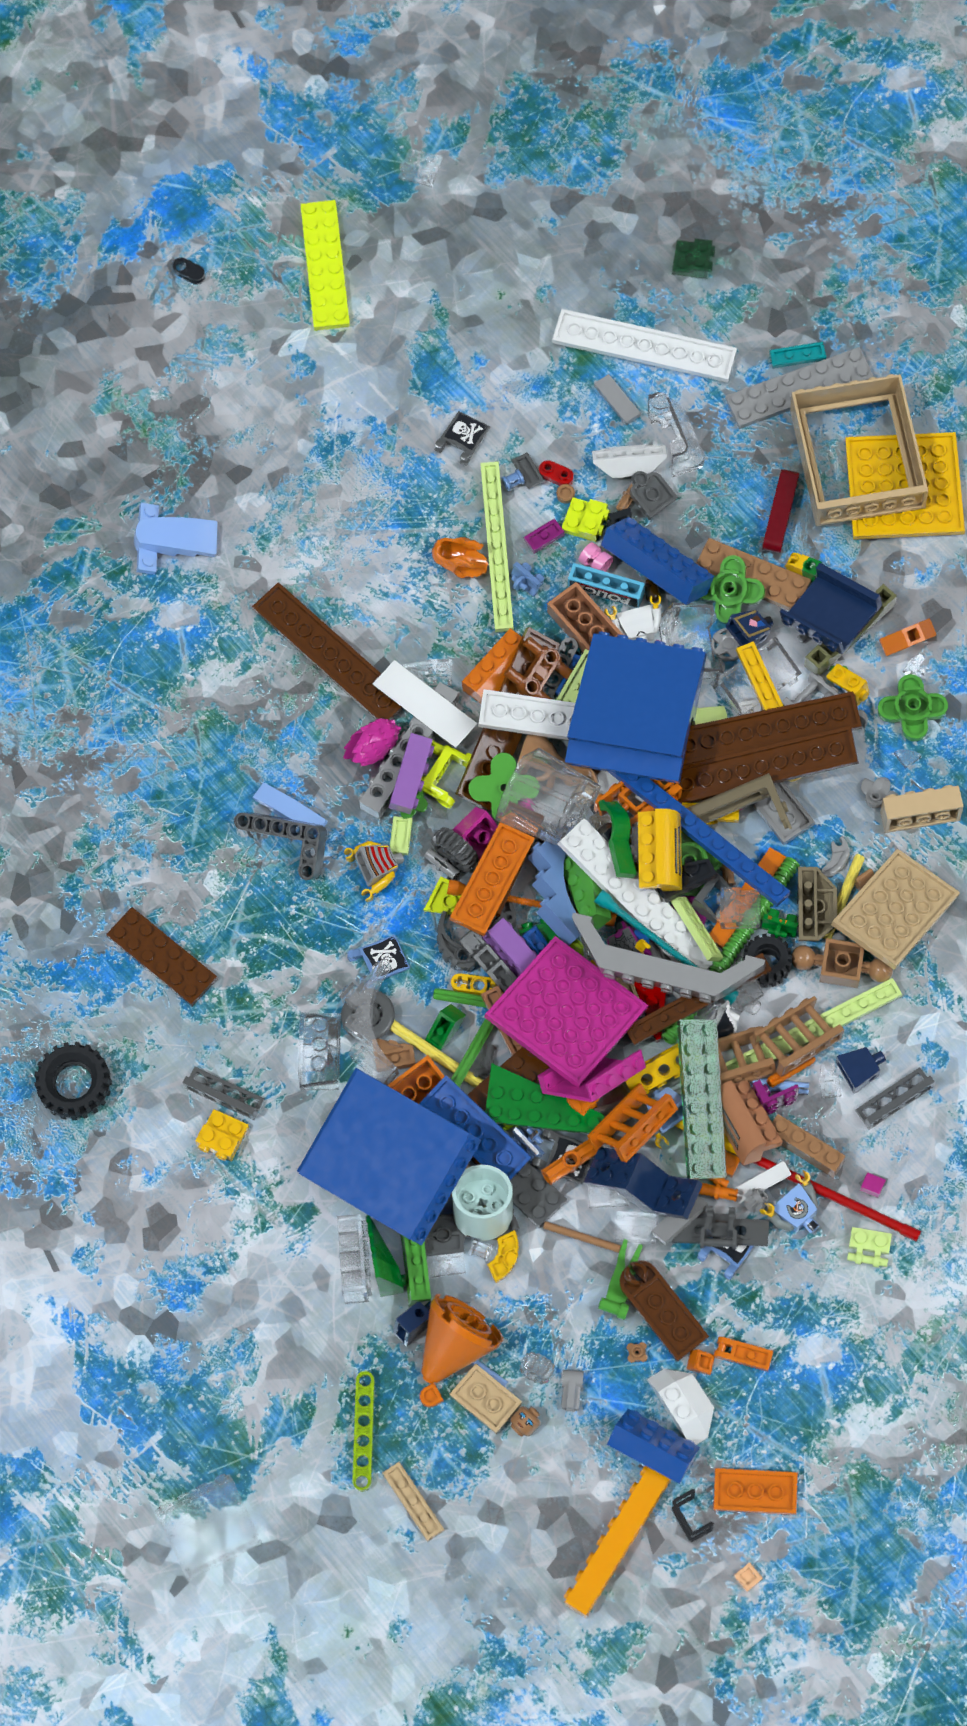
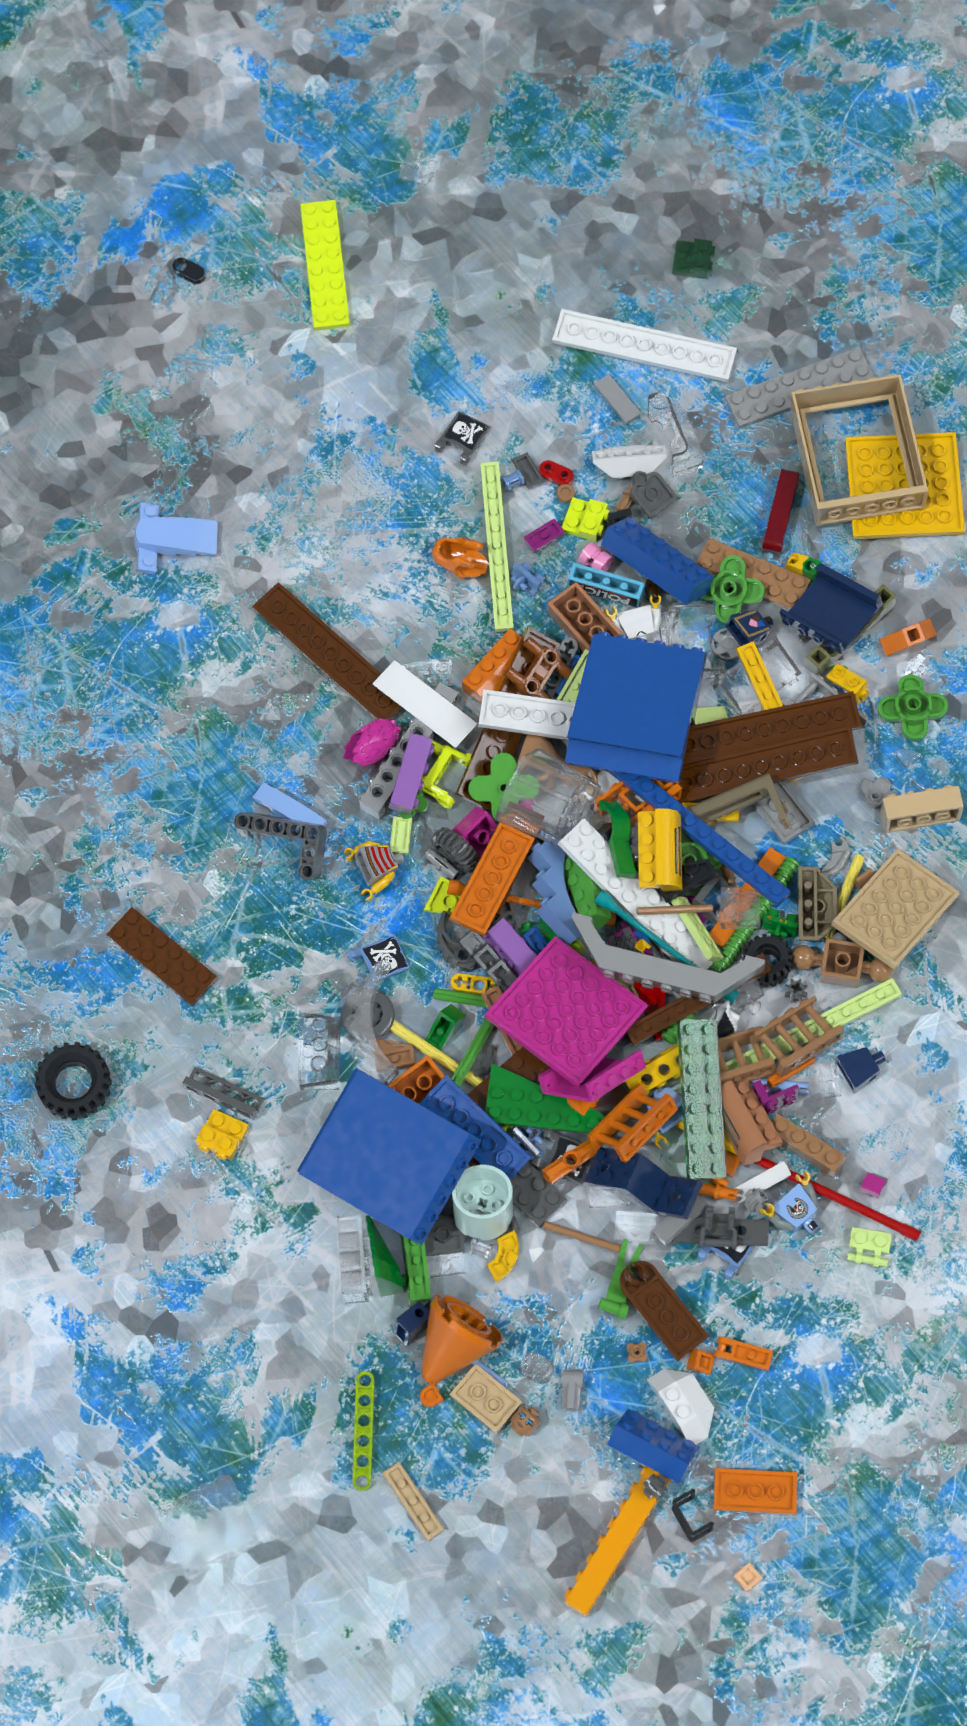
(655, 1486): none -> dark grey gear
(674, 909): none -> medium nougat bar
(795, 985): none -> dark grey gear
(797, 355): teal tile -> none
(897, 1102): dark grey fence -> none

